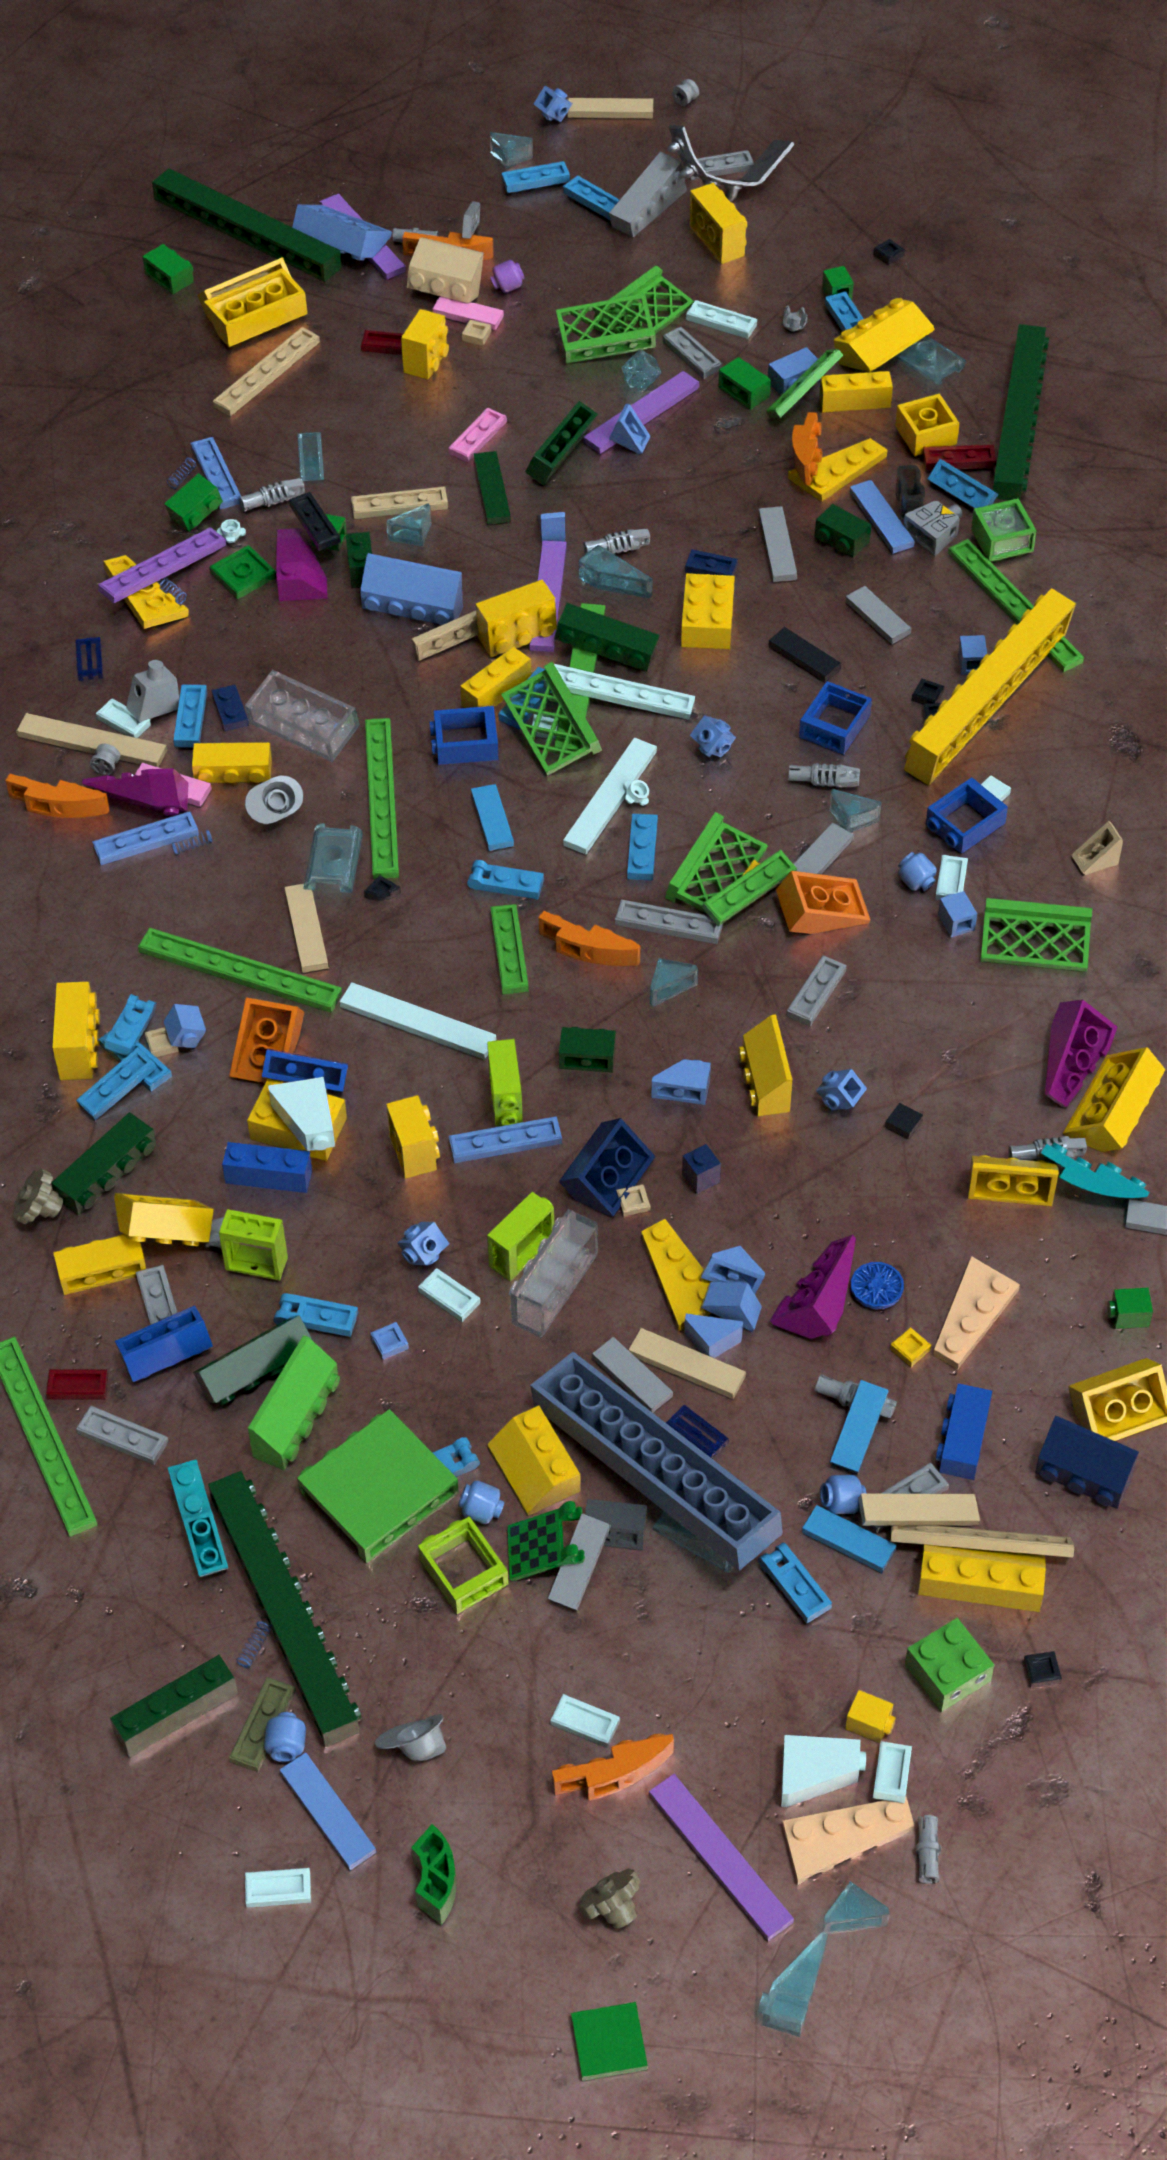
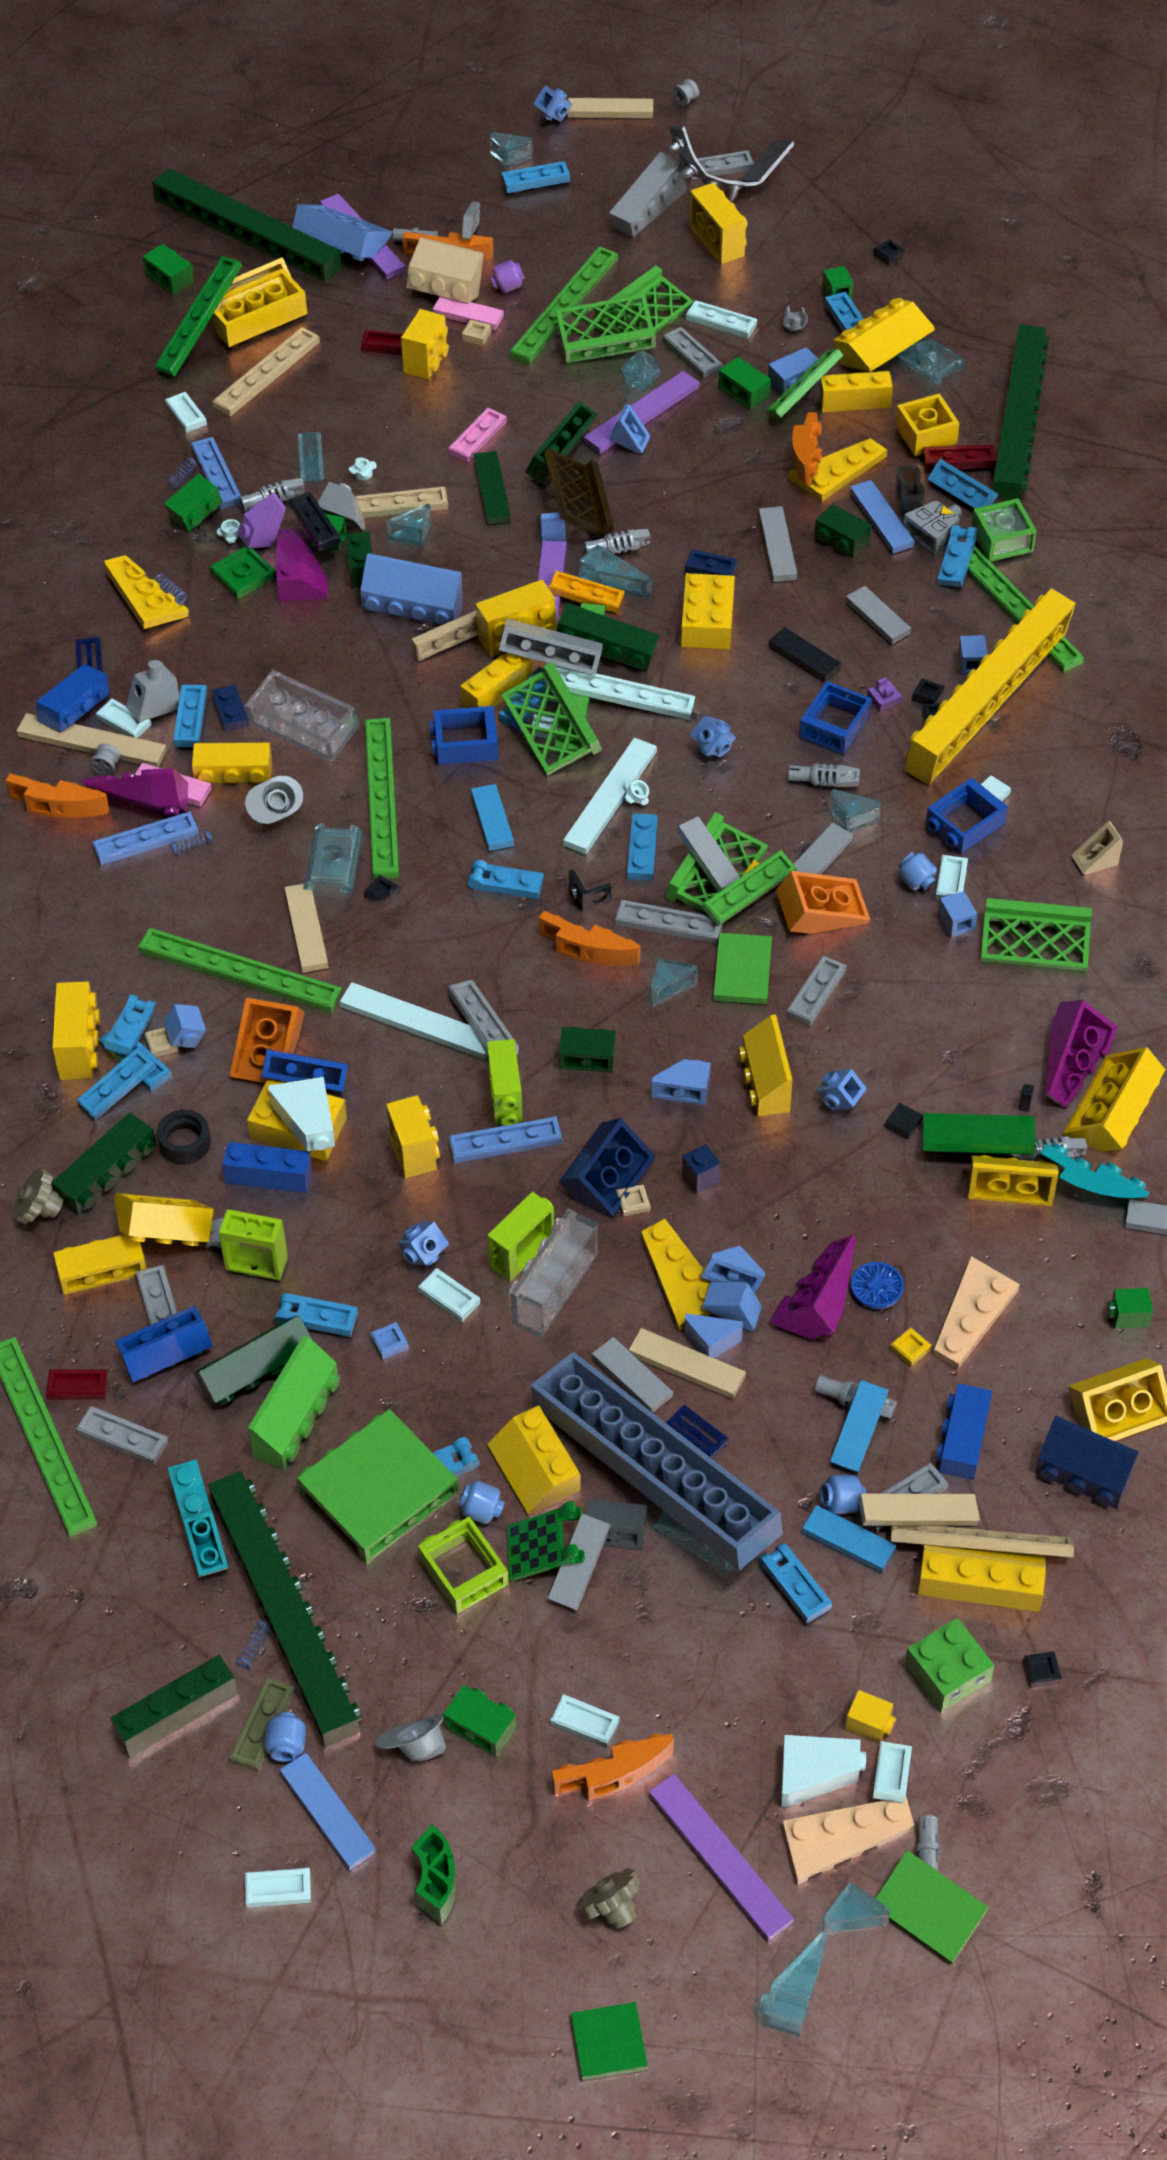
(72, 698): none -> blue brick
(161, 565): medium lavender tile -> none
(185, 412): none -> light aqua tile
(185, 1153): none -> black tyre
(198, 316): none -> green tile
(262, 522): none -> medium lavender slope
(341, 502): none -> light grey slope
(362, 468): none -> light aqua plate
(478, 1013): none -> light grey tile
(480, 1720): none -> green brick
(509, 949): bright green tile -> none
(550, 646): none -> light grey brick
(571, 295): none -> bright green tile
(583, 897): none -> black bracket
(586, 591): none -> light orange tile
(590, 196): dark azure plate -> none
(590, 491): none -> dark brown fence
(707, 853): none -> light grey tile
(742, 968): none -> bright green tile
(884, 695): none -> medium lavender tile
(931, 1906): none -> bright green tile
(957, 556): none -> dark azure plate
(979, 1133): none -> green tile
(1026, 1097): none -> black tile

